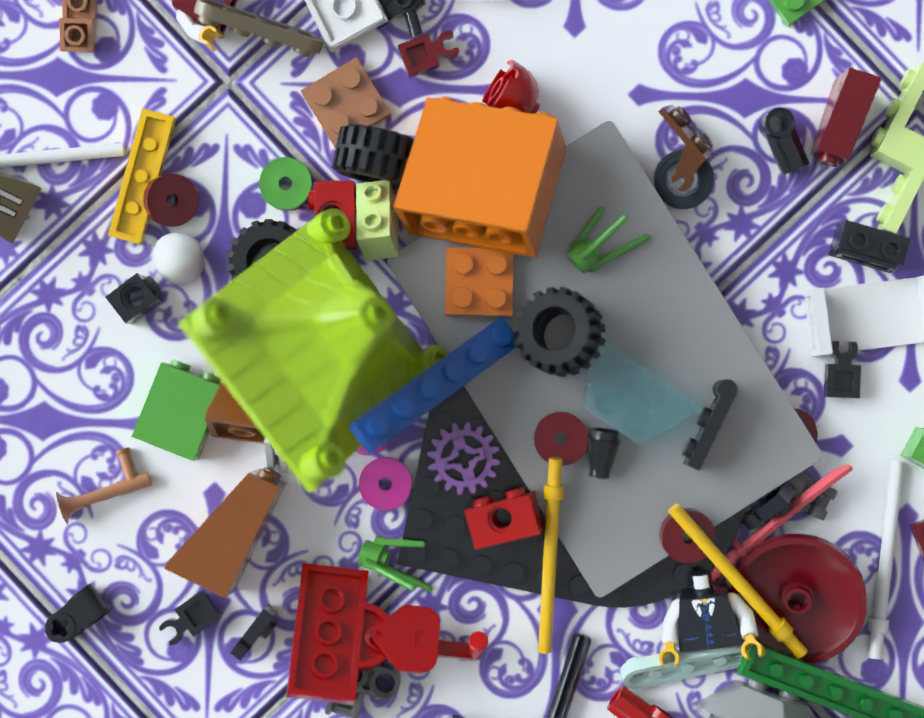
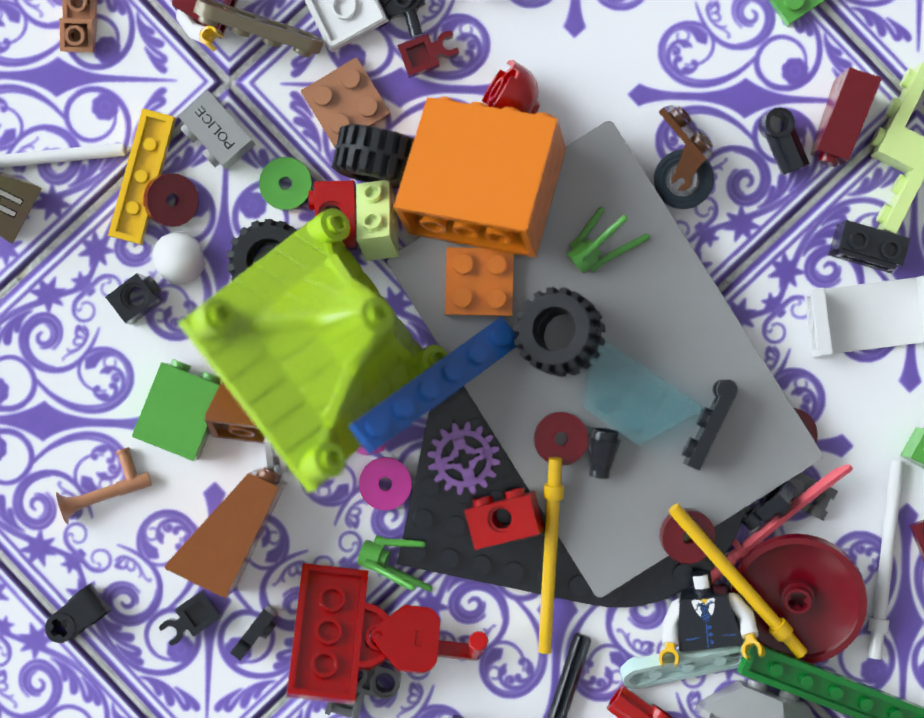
(216, 131): none -> light grey brick
(842, 378): black plate -> none

